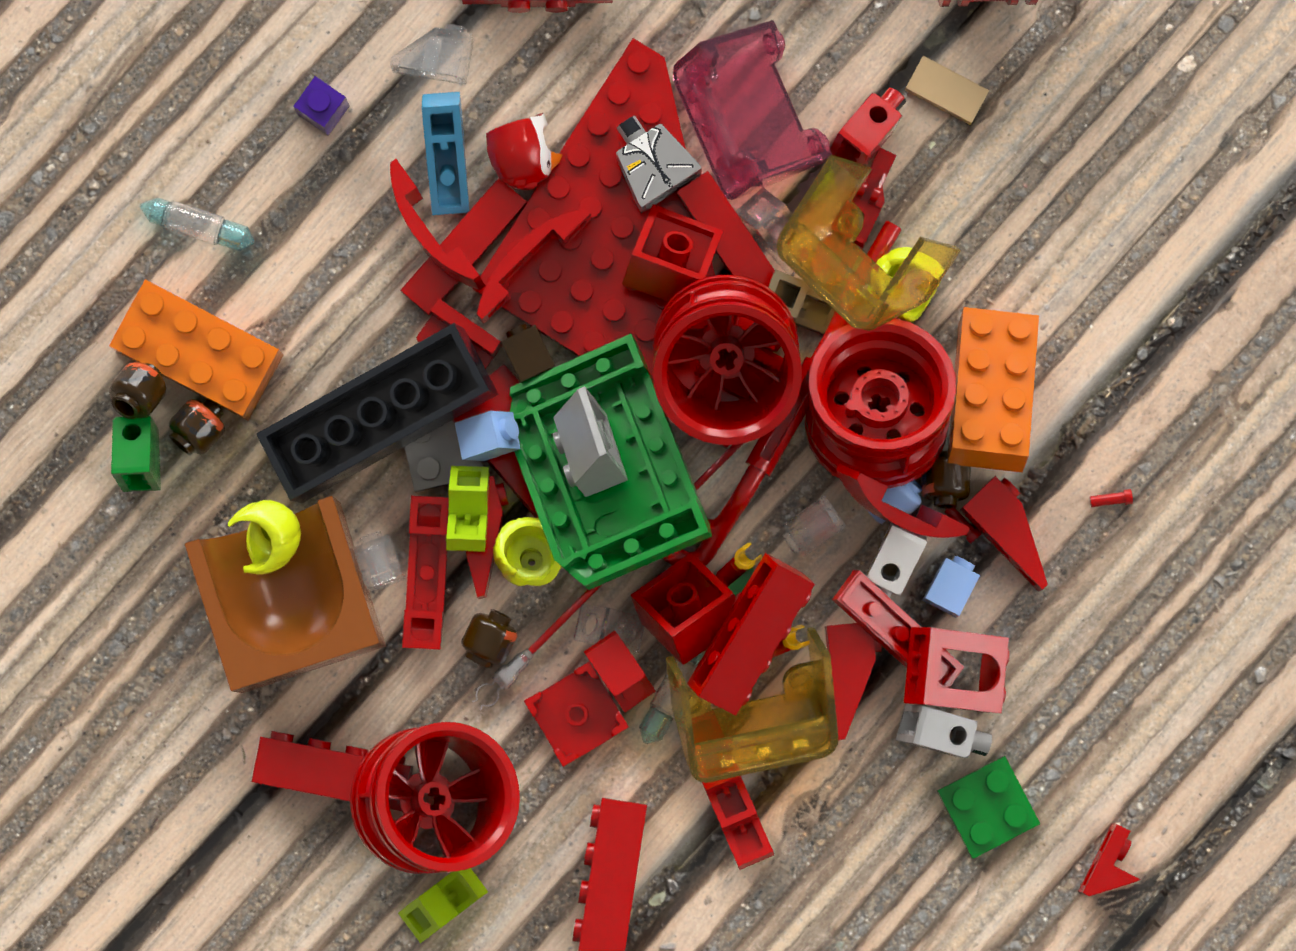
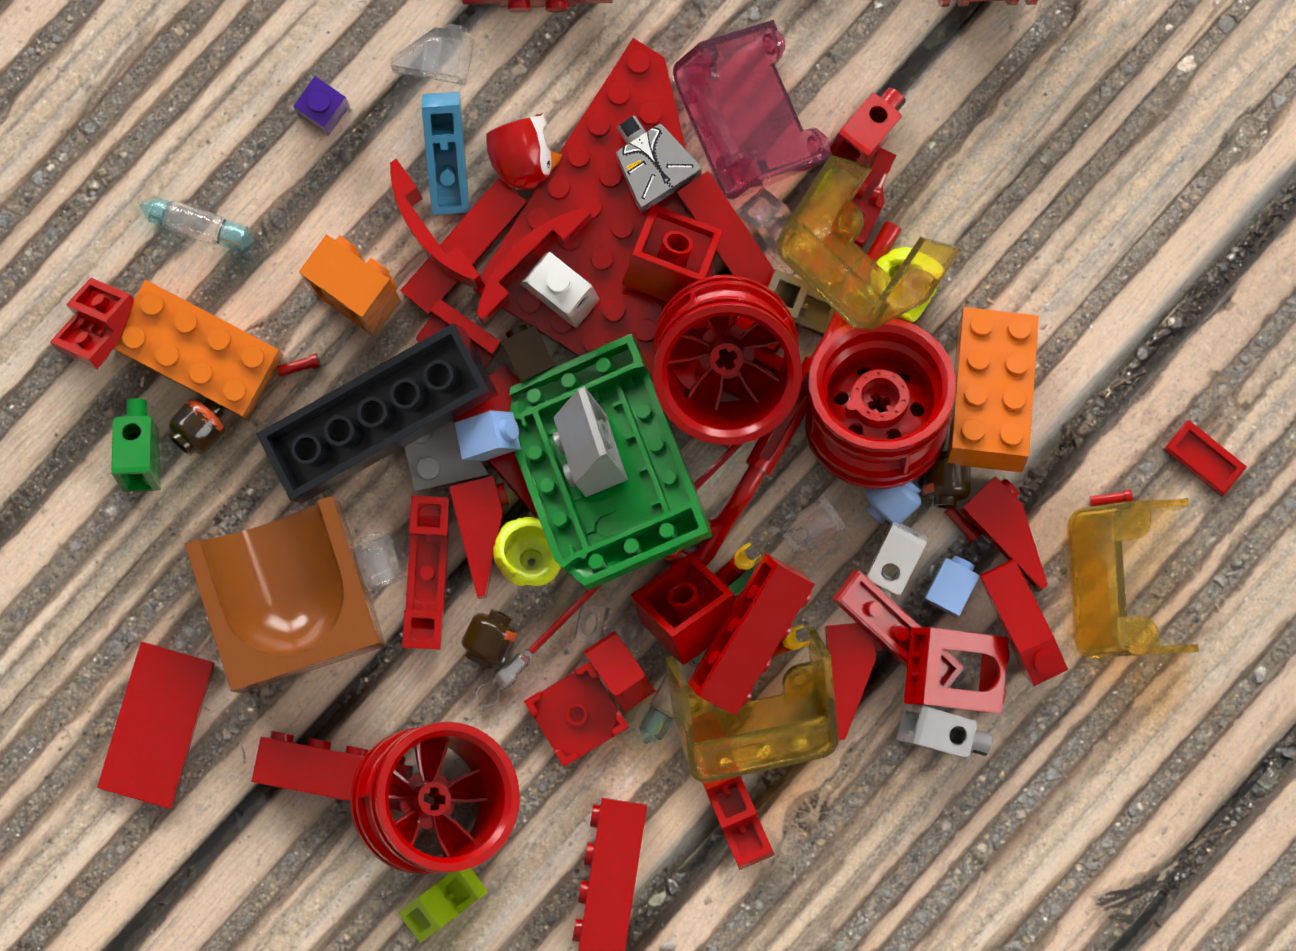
(96, 324): none -> red slope
(137, 390): dark brown head -> none
(156, 725): none -> red tile
(271, 535): neon yellow piece -> none
(299, 365): none -> red piece
(351, 285): none -> orange brick
(467, 508): lime slope -> none
(561, 289): none -> white torso
(870, 495): red slope -> none
(946, 90): tan tile -> none
(988, 807): green plate -> none
(1023, 623): none -> red slope
(1099, 582): none -> clear yellow windscreen
(1102, 873): red slope -> none
(1205, 458): none -> red tile

